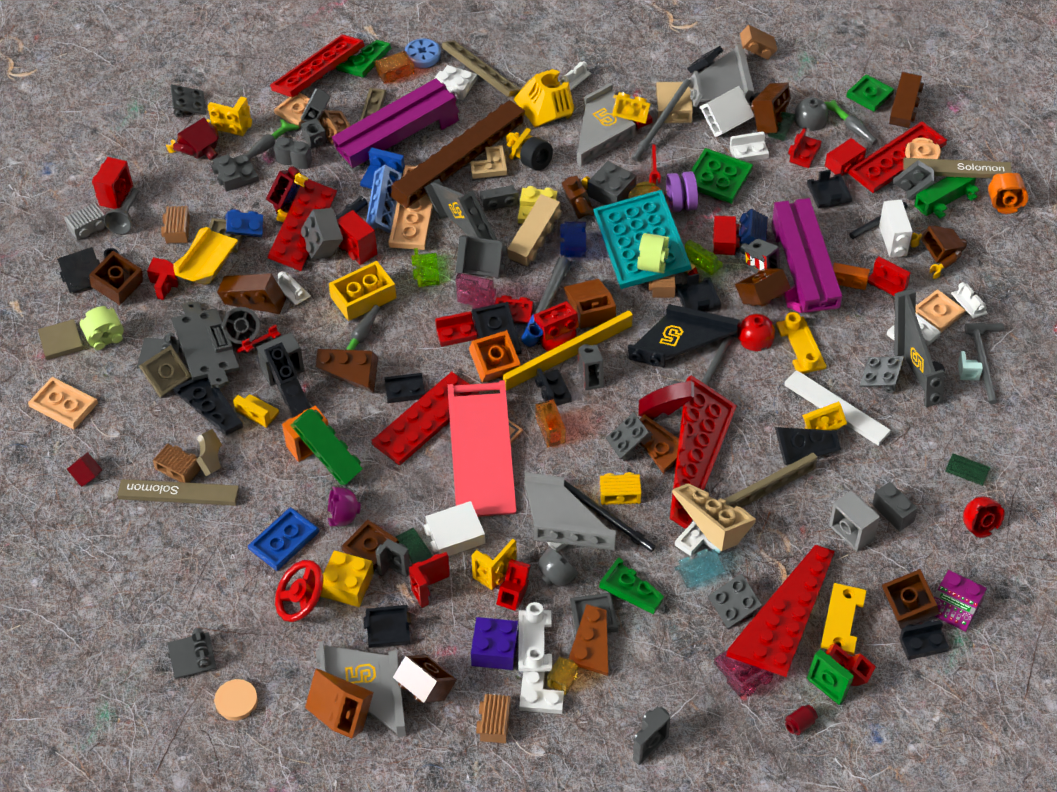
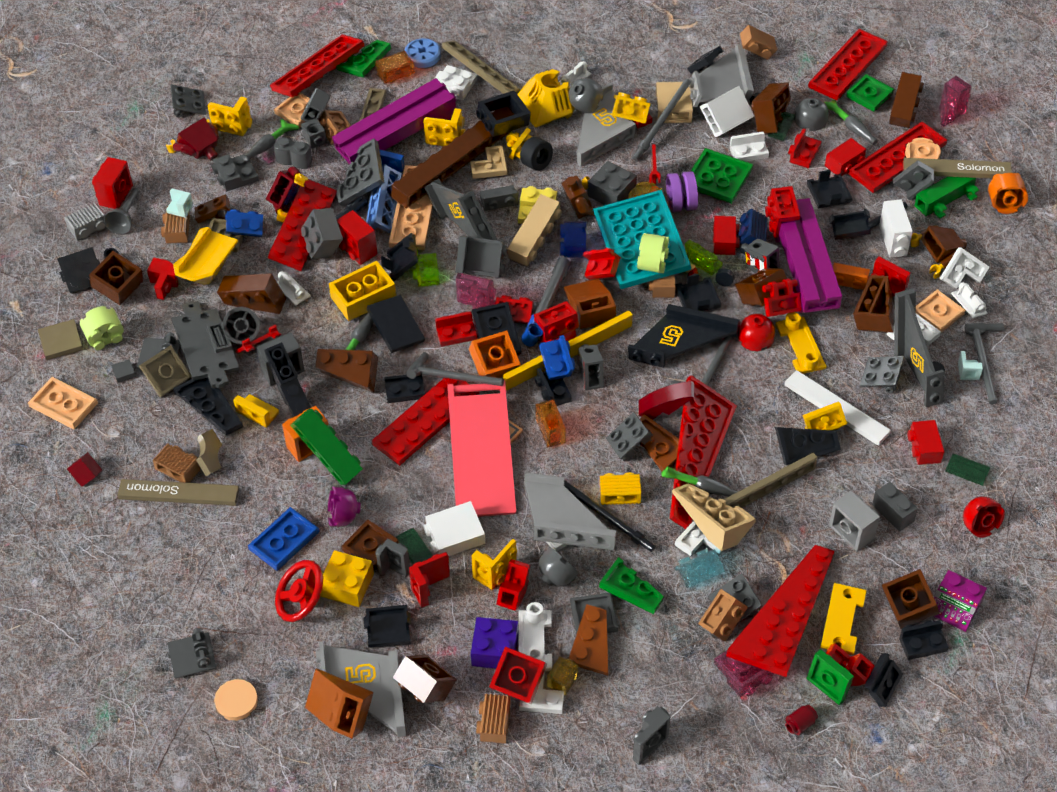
(123, 370): none -> dark grey tile
(180, 204): none -> light aqua panel
(215, 208): none -> reddish brown plate
(362, 174): none -> dark grey plate
(395, 323): none -> black tile
(401, 256): none -> black piece
(418, 368): none -> dark grey bar
(443, 131): none -> yellow bracket
(497, 127): none -> black window
(518, 675): none -> red brick
(557, 358): none -> blue bracket
(585, 95): none -> dark grey cylinder
(601, 263): none -> red bracket
(702, 482): none -> dark grey piece
(723, 615): none -> medium nougat bracket
(724, 277): none -> black tile
(781, 208): none -> red bracket
(784, 303): none -> red plate
(847, 64): none -> red plate
(850, 225): none -> black piece
(874, 307): none -> reddish brown wedge
(883, 680): none -> black plate
(926, 442): none -> red brick
(954, 100): none -> clear pink slope
(962, 264): none -> white plate

